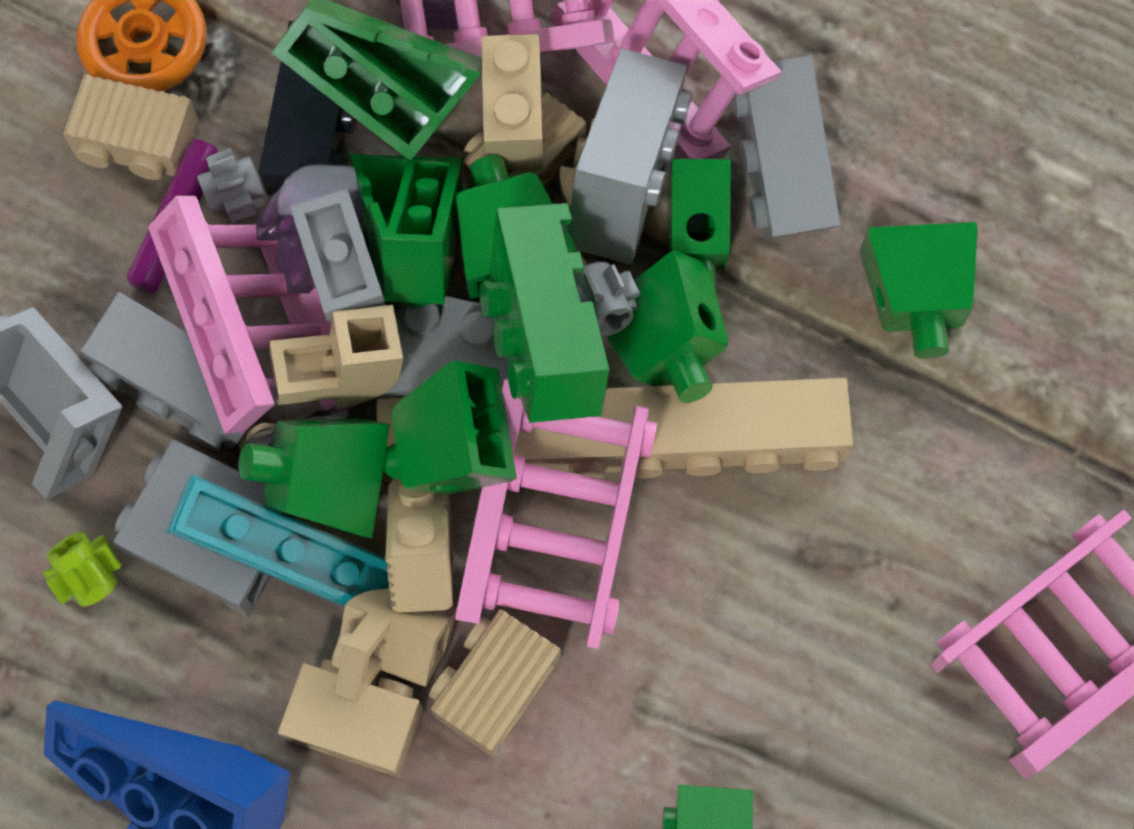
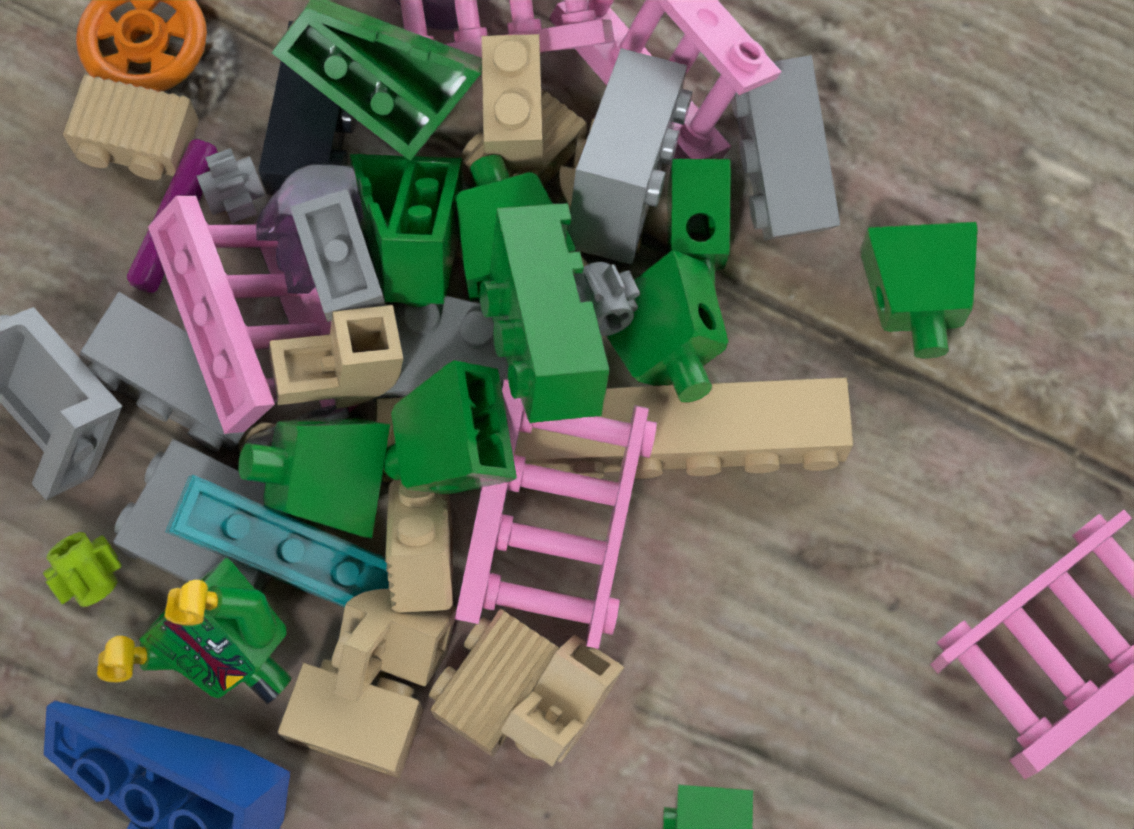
(212, 634): none -> green torso
(562, 702): none -> tan brick

